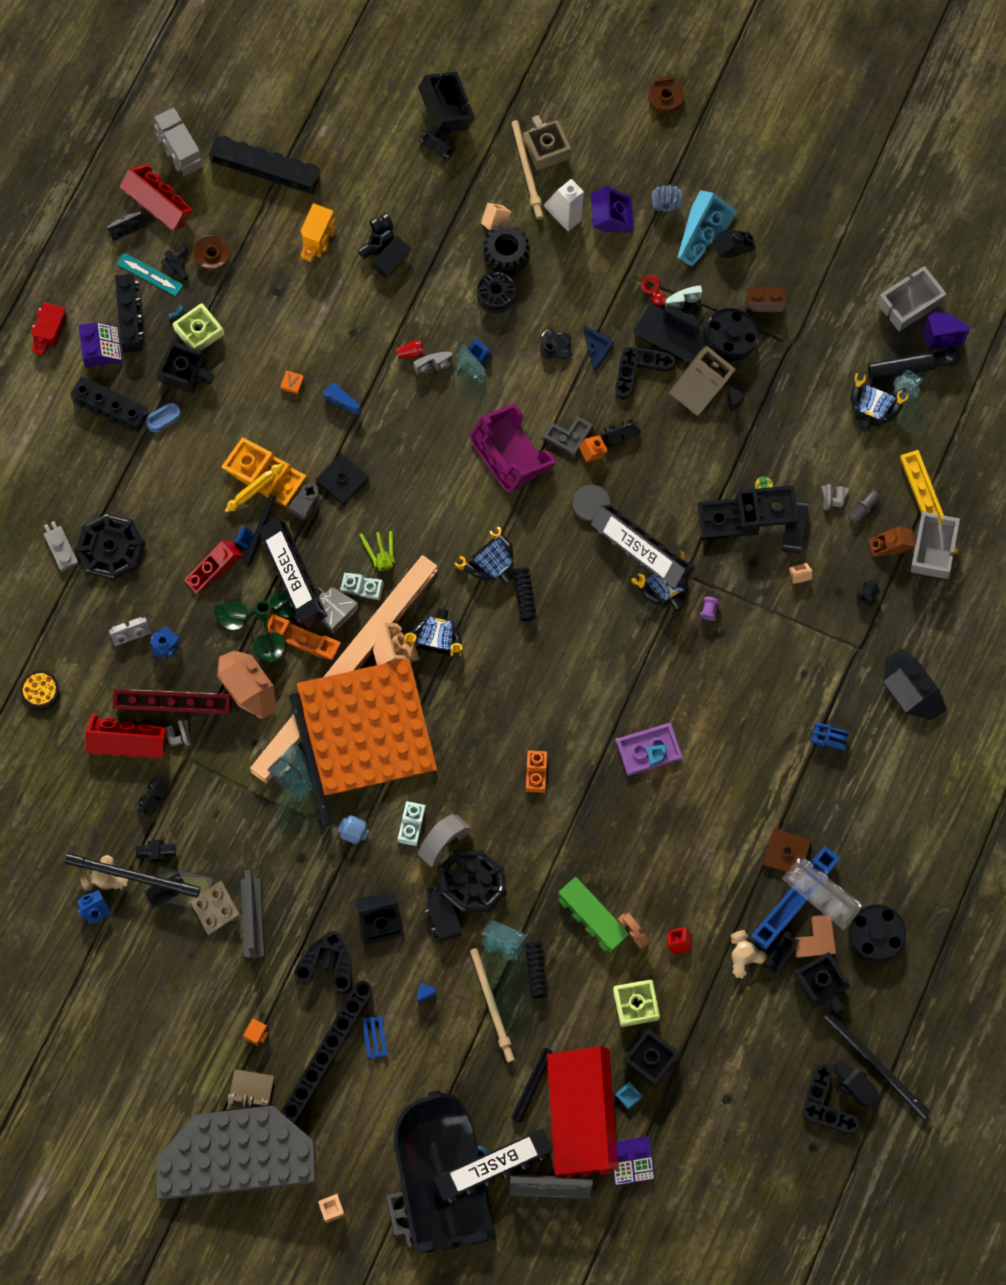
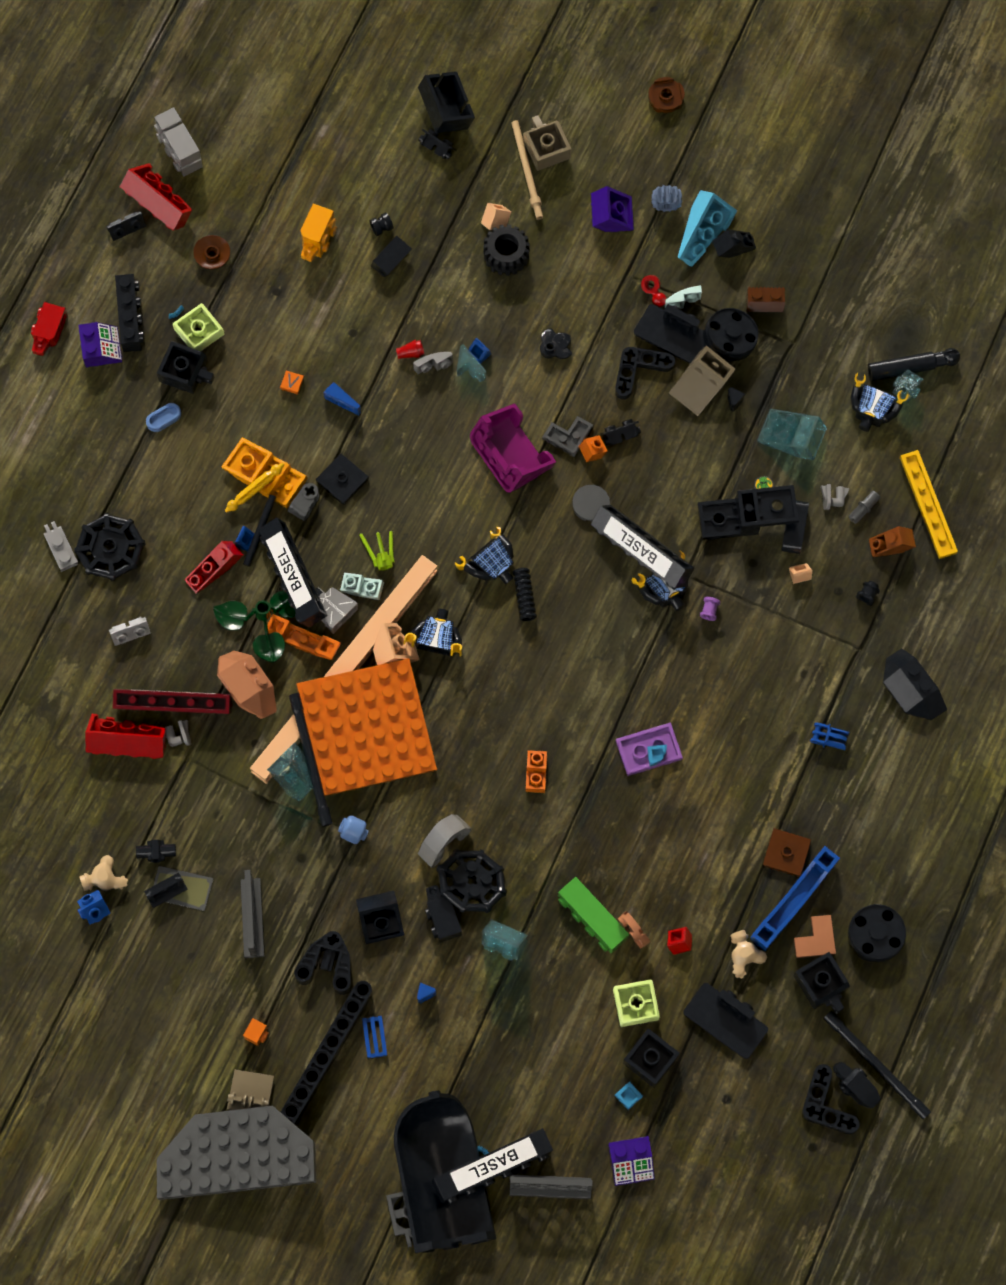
(39, 690): tile -> none
(109, 404): black brick -> none
(148, 801): black hinge -> none
(149, 274): teal sticker -> none
(164, 643): blue brick -> none
(175, 262): black piece -> none
(182, 888): black piece -> none
(215, 908): dark tan hinge -> none
(264, 164): black brick -> none
(331, 1208): light nougat panel -> none
(370, 249): black axle -> none
(411, 823): light aqua slope -> none
(496, 302): black wheel -> none
(504, 1041): tan bar -> none
(531, 1086): black axle -> none
(536, 970): black piece -> none
(567, 205): white slope -> none
(582, 1112): red brick -> none
(597, 345): dark blue tile -> none
(726, 1019): none -> black bracket
(781, 953): black hinge -> none
(793, 433): none -> clear light blue slope
(822, 892): clear wedge -> none
(910, 303): light grey piece -> none
(935, 545): light grey piece -> none
(944, 331): dark purple slope -> none

